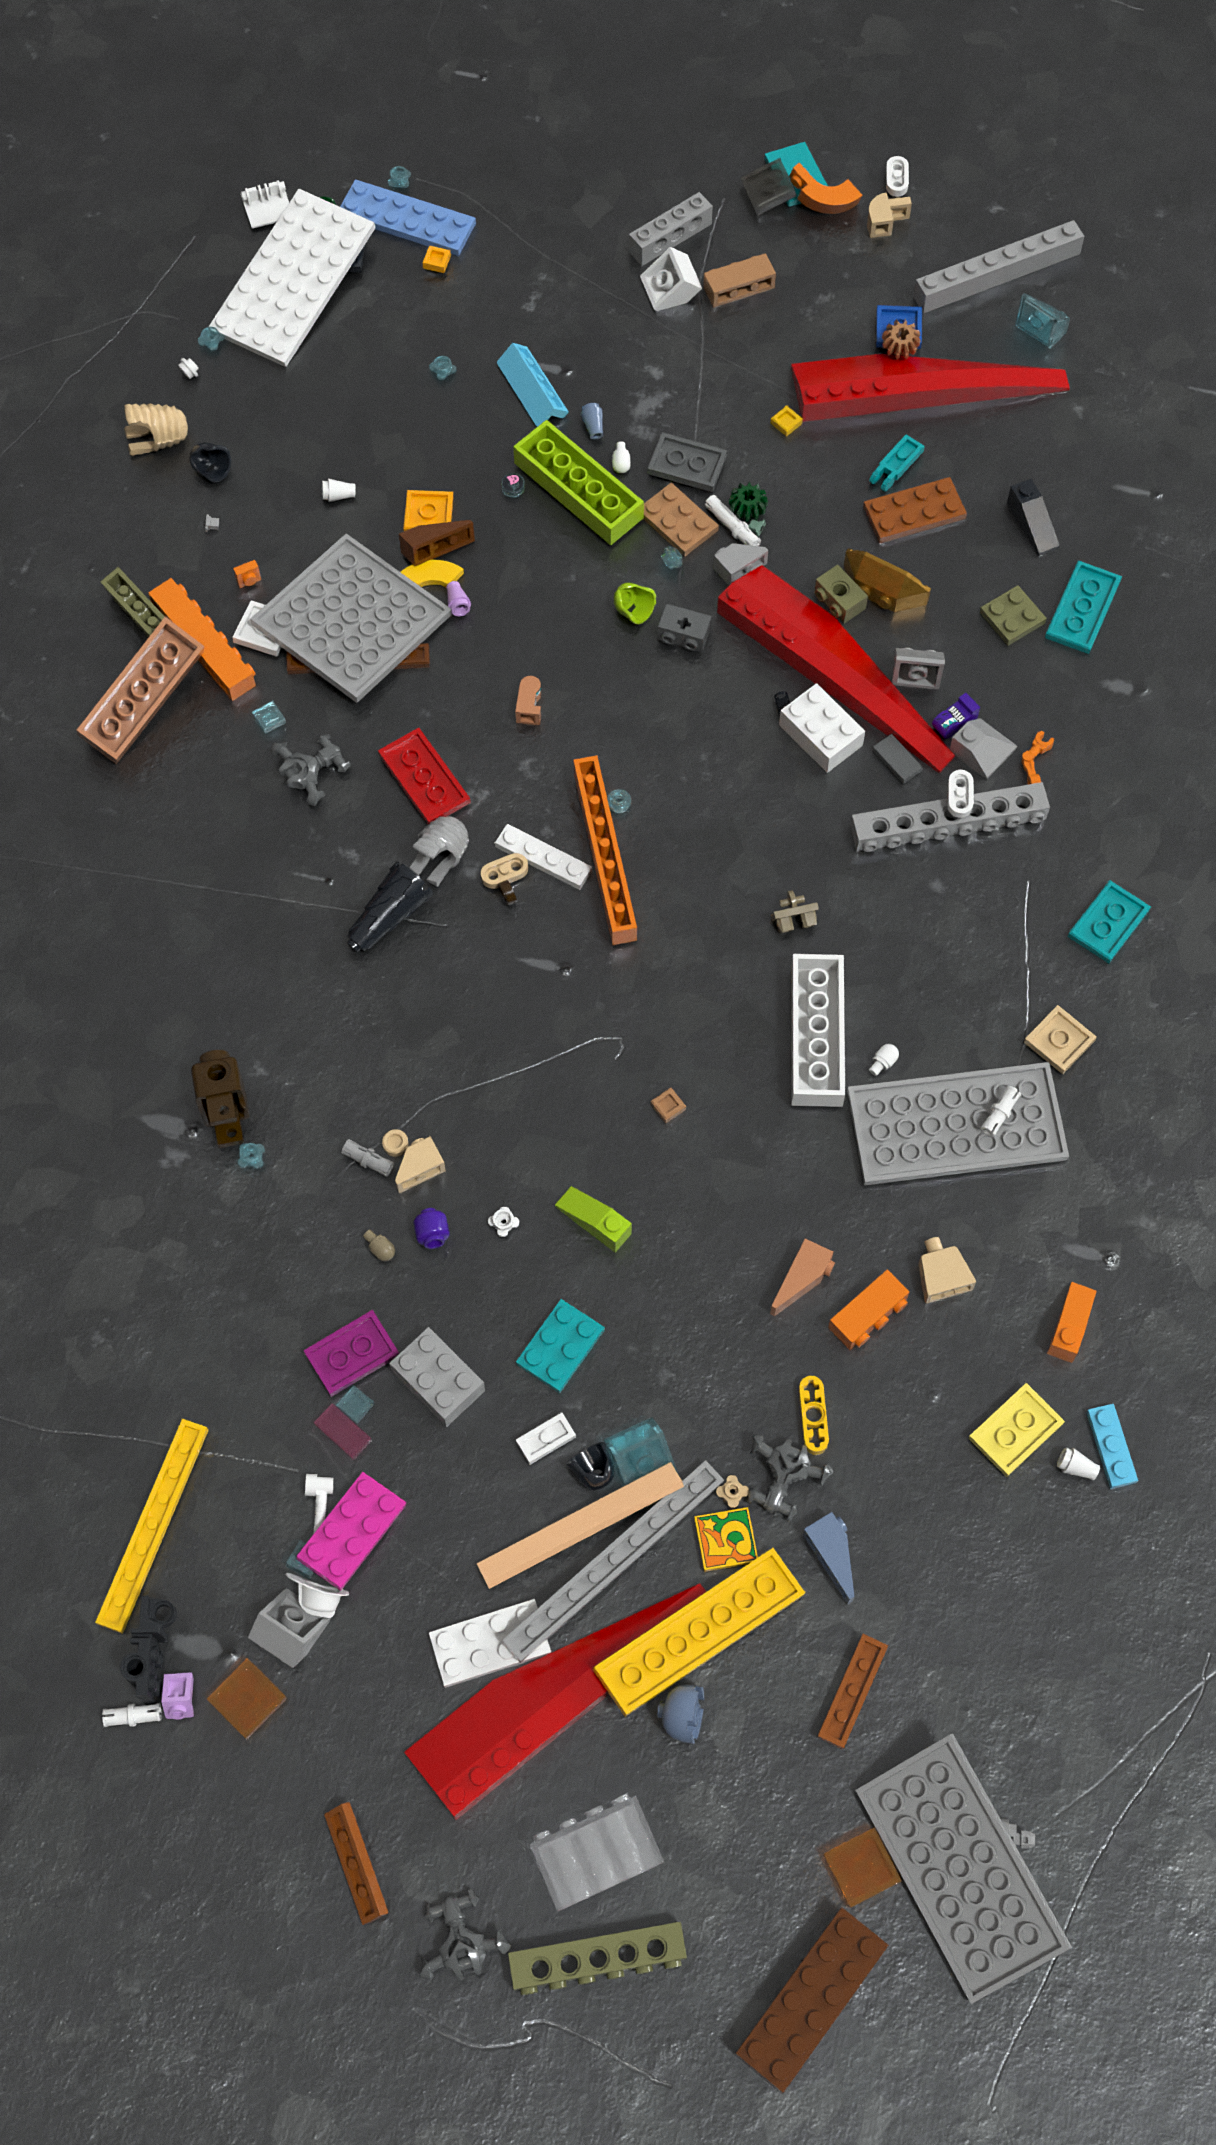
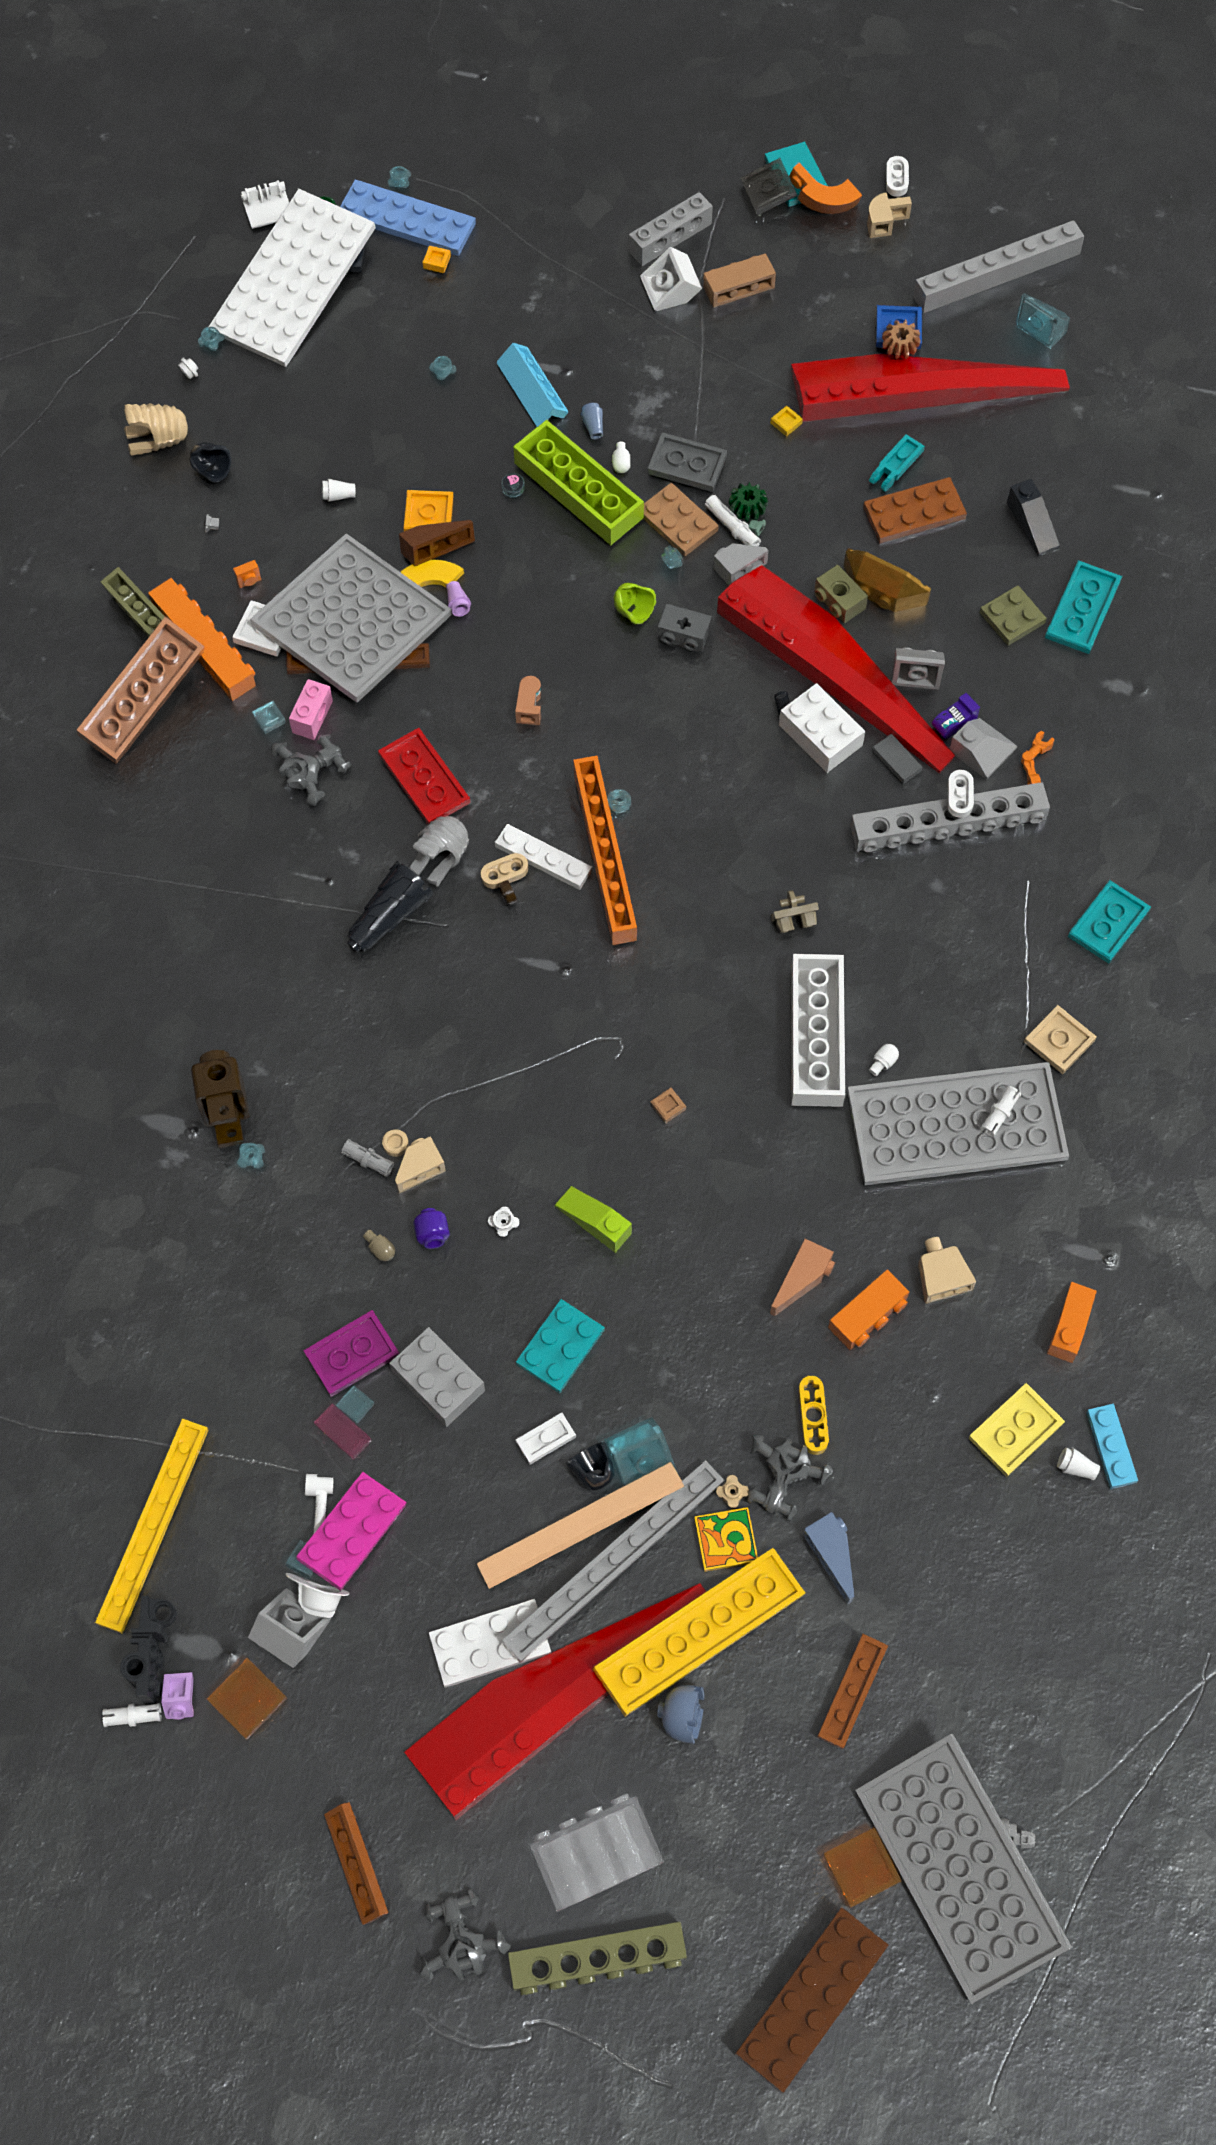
(310, 709): none -> bright pink brick

